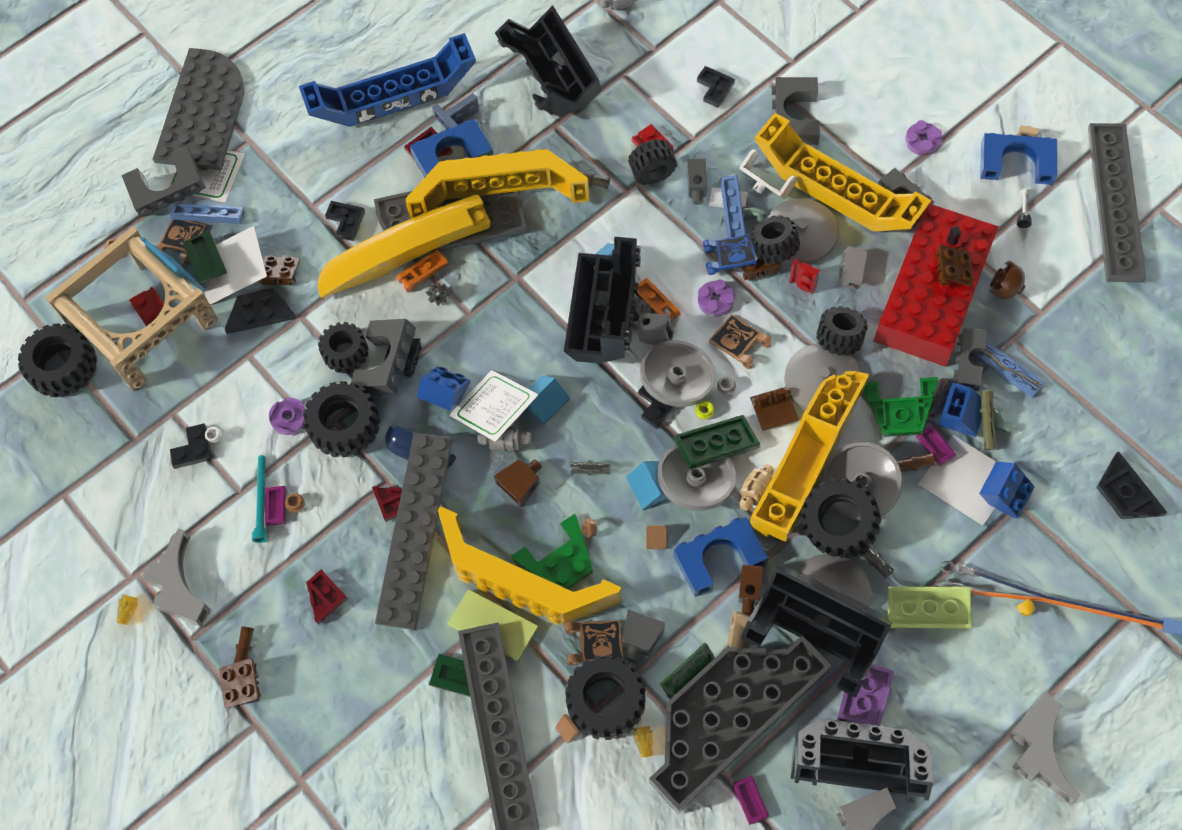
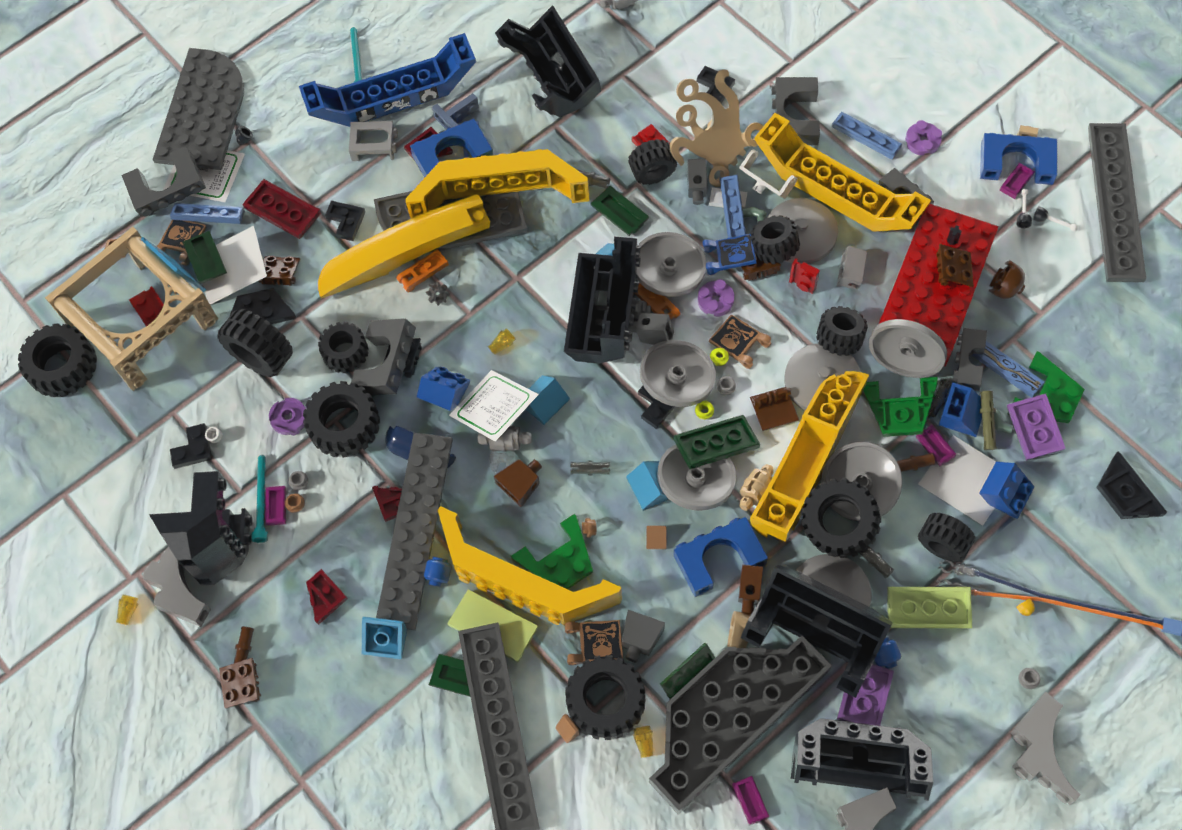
(209, 538): none -> black wedge
(243, 135): none -> black tile
(255, 343): none -> black tyre
(281, 208): none -> dark red plate
(298, 480): none -> light grey plate
(356, 57): none -> teal piece
(383, 637): none -> dark azure slope
(387, 147): none -> light grey panel
(437, 571): none -> blue head
(502, 341): none -> clear yellow cone
(620, 211): none -> dark green piece
(670, 264): none -> light grey dish
(719, 361): none -> neon yellow plate
(722, 137): none -> tan hips
(866, 135): none -> medium blue tile
(888, 654): none -> blue head
(908, 348): none -> light grey dish
(946, 537): none -> black tyre
(1017, 180): none -> magenta tile
(1029, 678): none -> light grey plate
(1036, 427): none -> medium lavender plate
(1041, 215): none -> hinge
(1060, 389): none -> green wing

